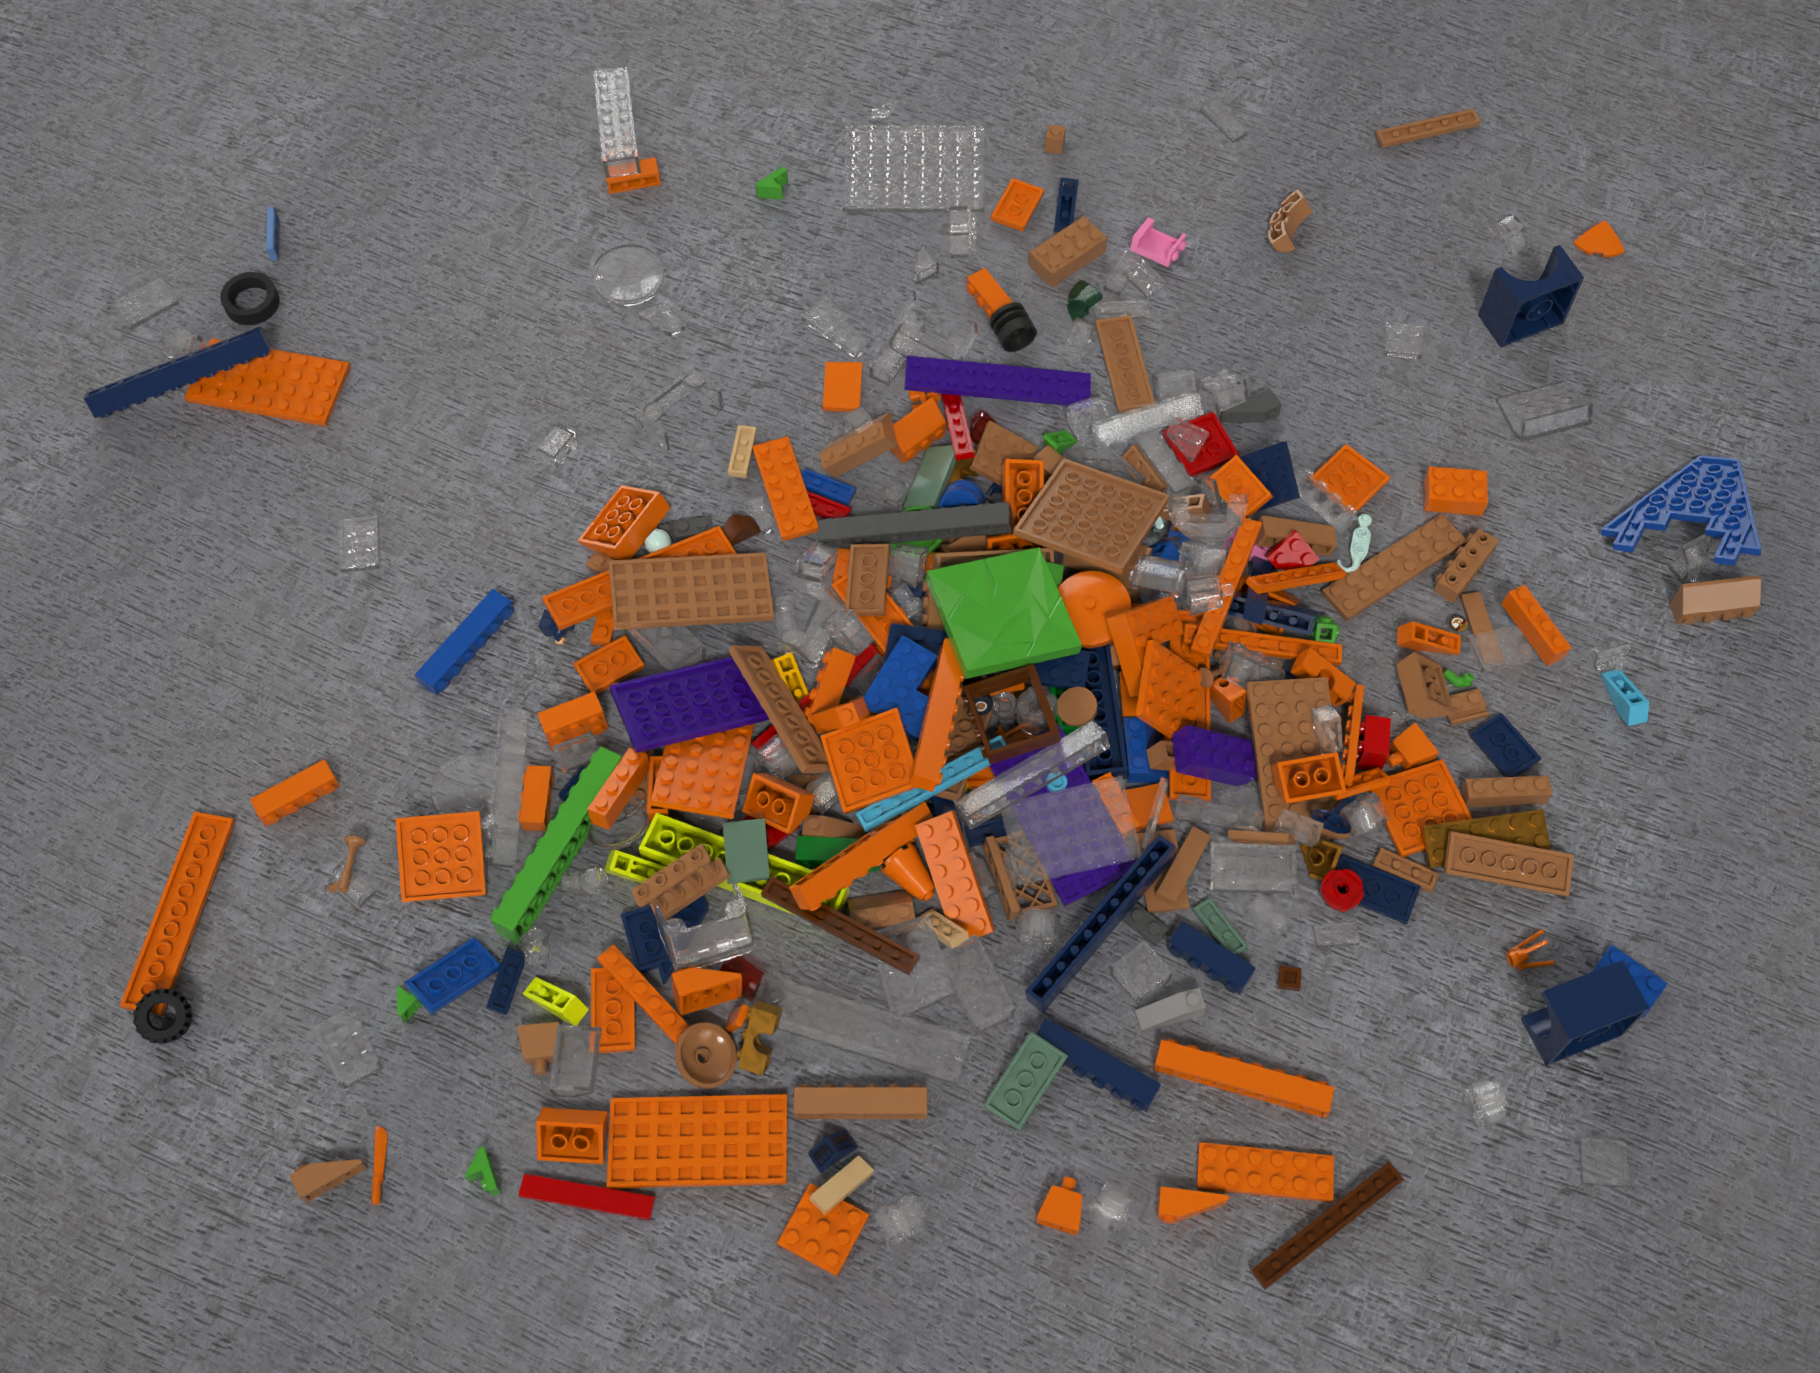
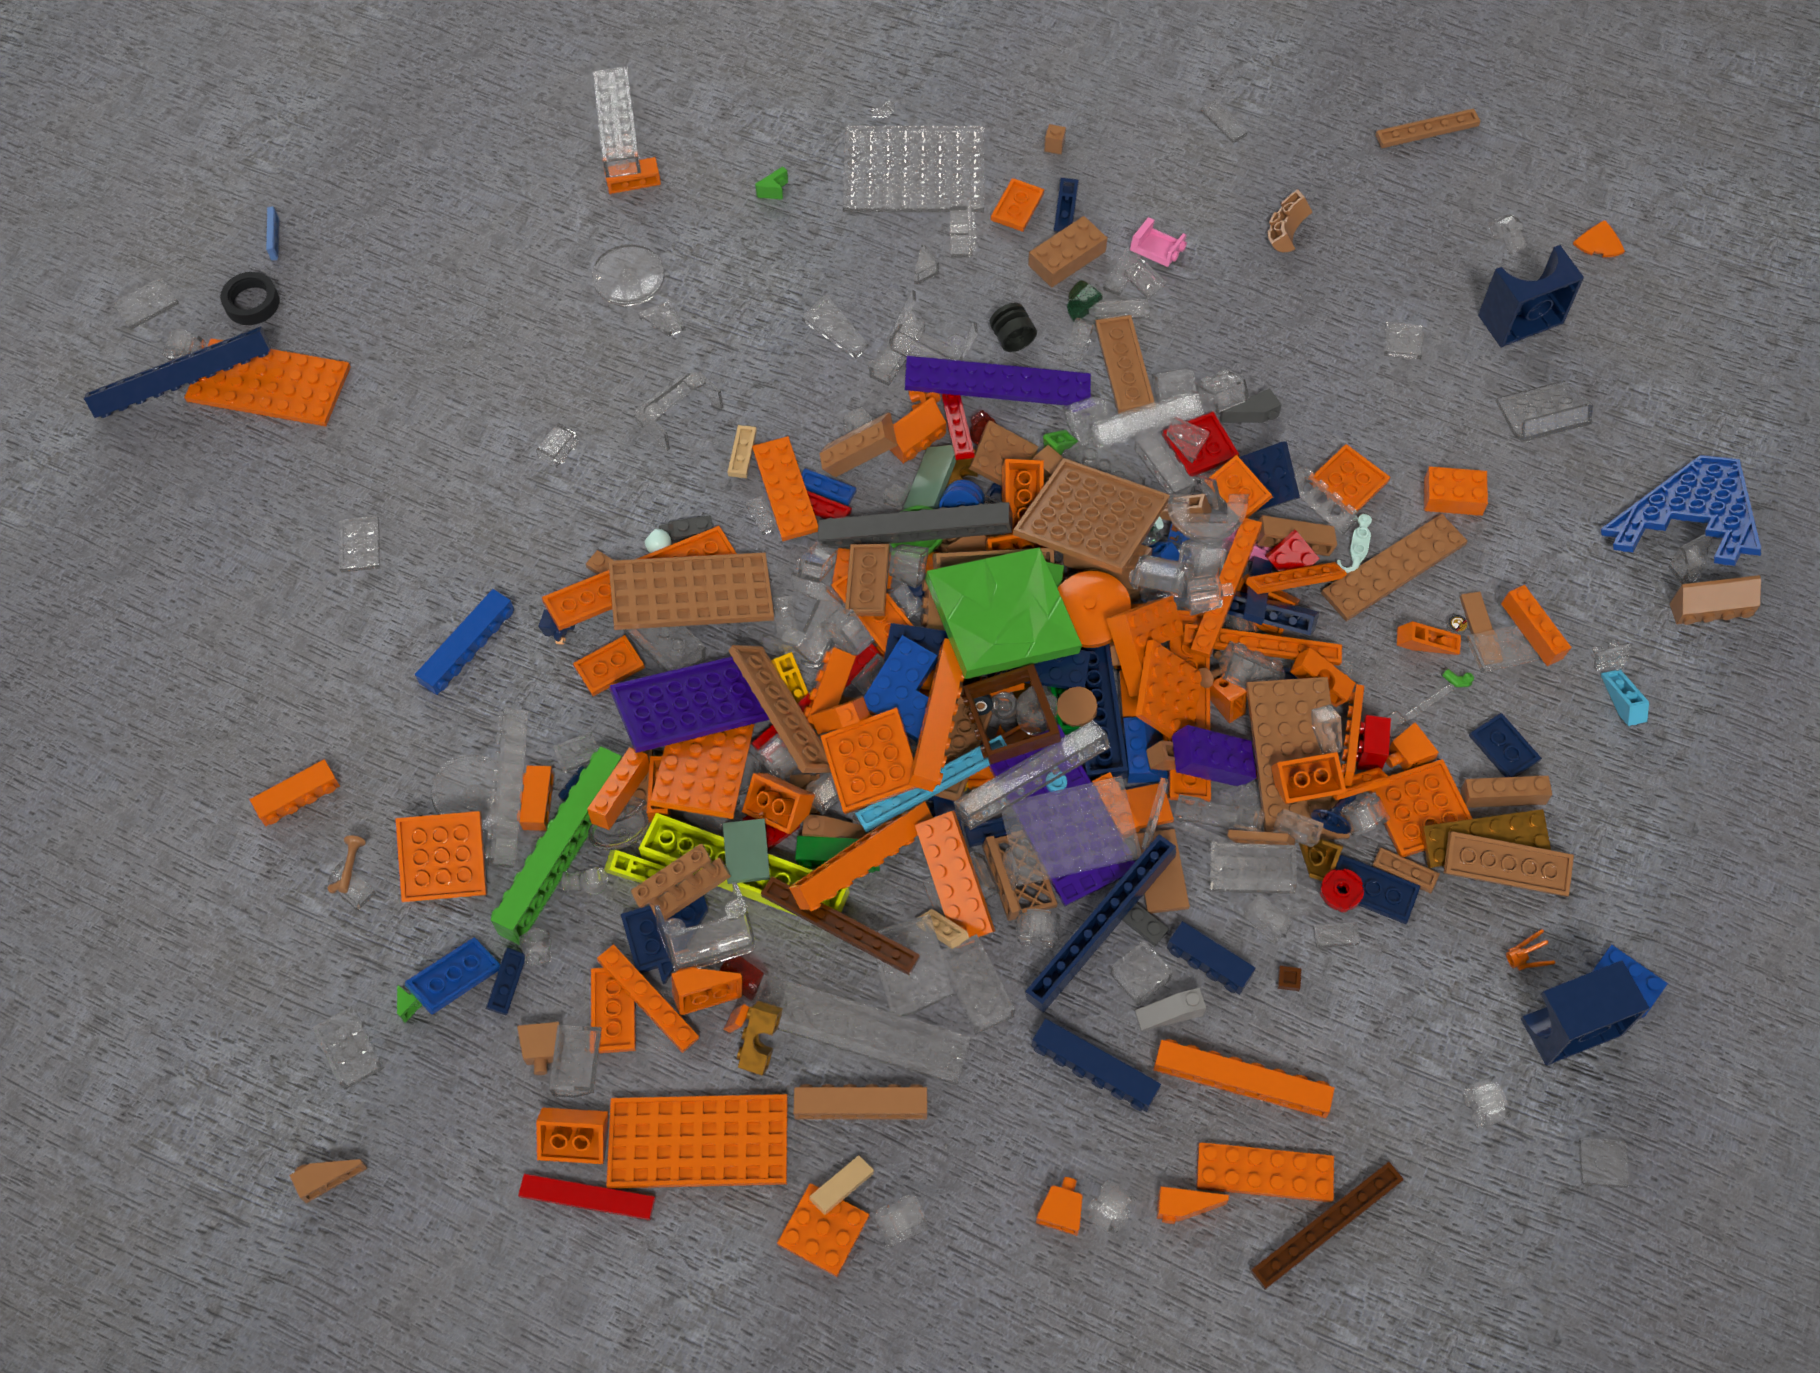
(143, 1011): black tyre -> none
(179, 909): orange plate -> none
(379, 1163): orange piece -> none
(482, 1167): bright green slope -> none
(556, 1001): neon yellow slope -> none
(573, 719): orange brick -> none
(603, 629): orange plate -> none
(625, 522): orange slope -> none
(717, 1055): medium nougat dish -> none
(740, 528): reddish brown slope -> none
(832, 1150): dark blue slope -> none
(842, 386): orange tile -> none
(882, 909): medium nougat slope -> none
(910, 873): orange cone -> none
(986, 292): orange brick -> none
(1025, 1081): sand green tile -> none
(1138, 460): medium nougat plate -> none
(1183, 865): medium nougat tile -> none
(1220, 927): sand green tile -> none
(1329, 634): bright green brick -> none
(1424, 687): medium nougat slope -> none
(1466, 565): medium nougat brick -> none
(1467, 707): medium nougat plate -> none

